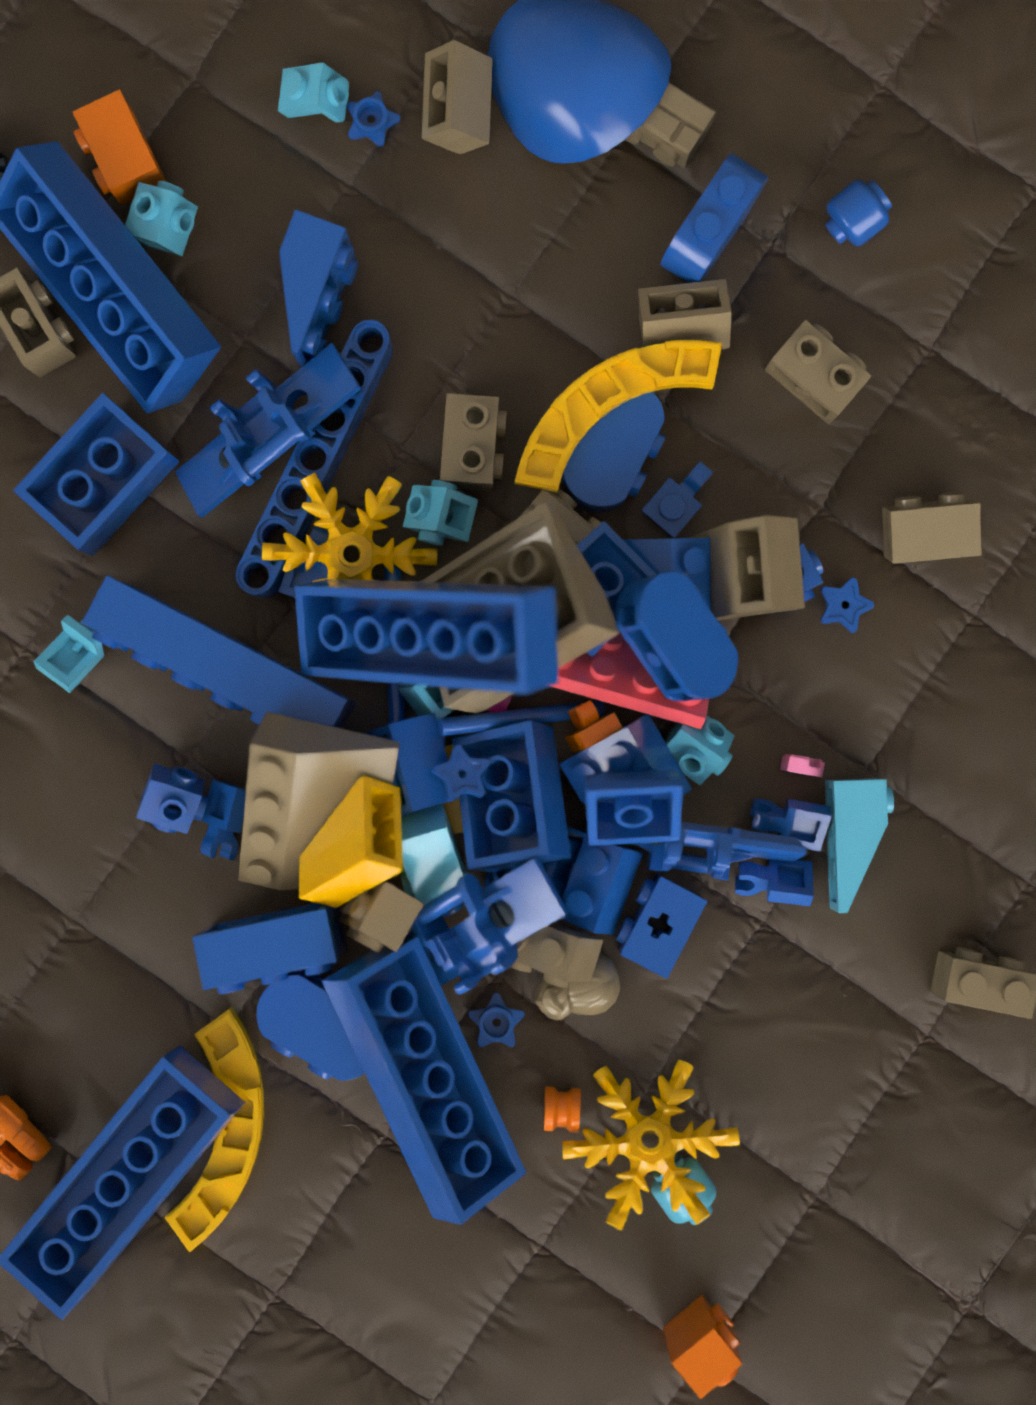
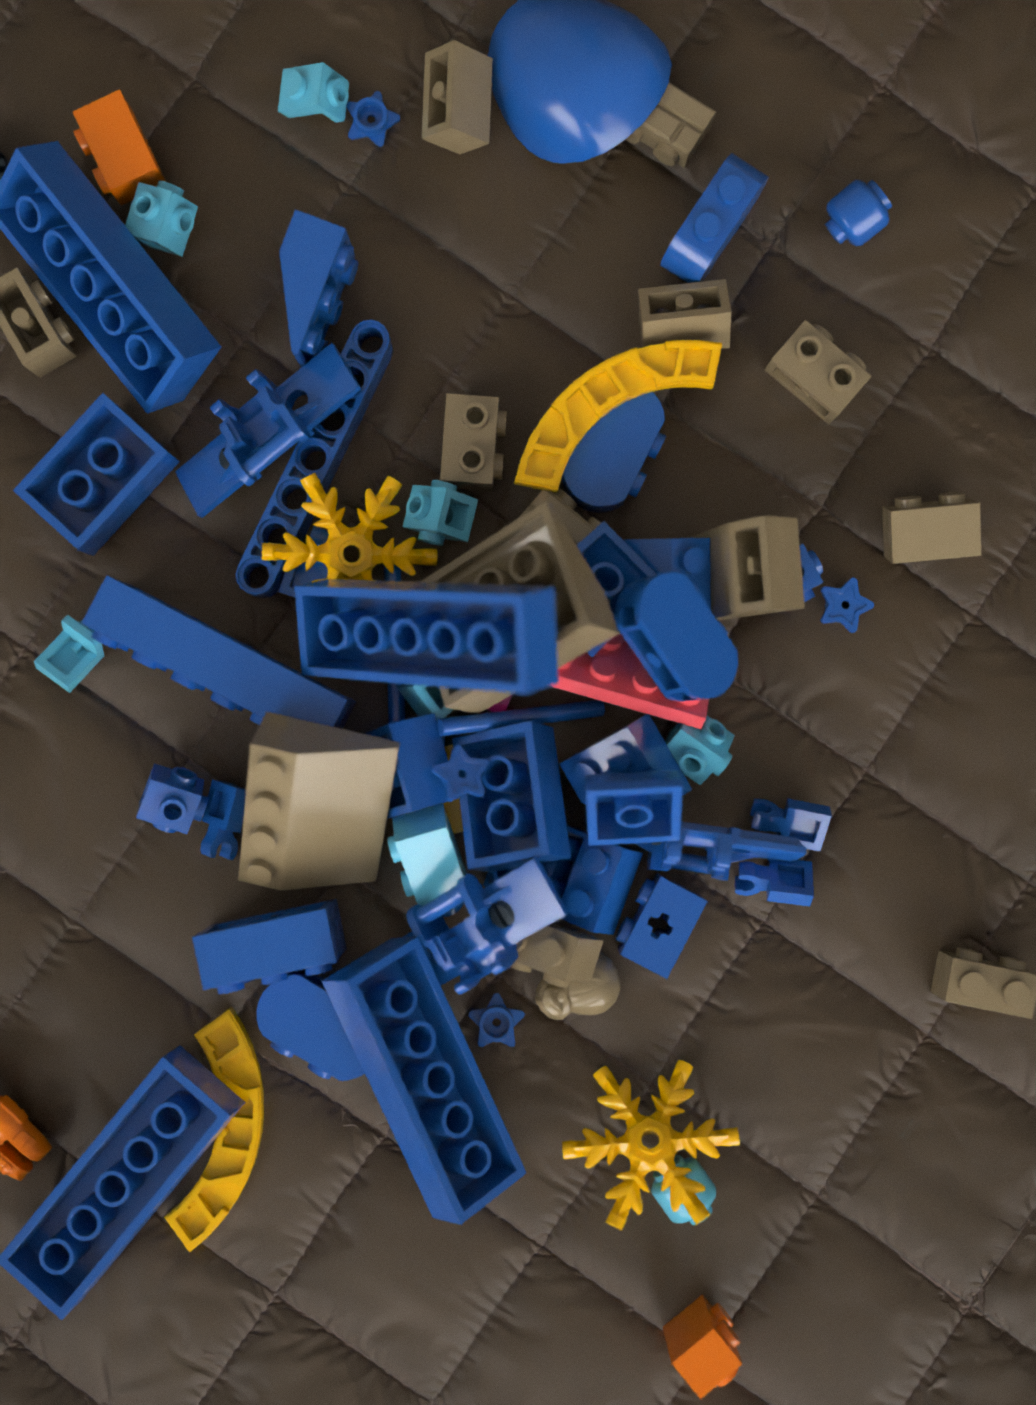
(354, 846): yellow slope -> none
(380, 916): dark tan brick -> none
(562, 1109): orange wheel -> none
(590, 726): orange tile -> none
(674, 504): blue plate -> none
(802, 765): bright pink tile -> none
(854, 832): medium azure slope -> none

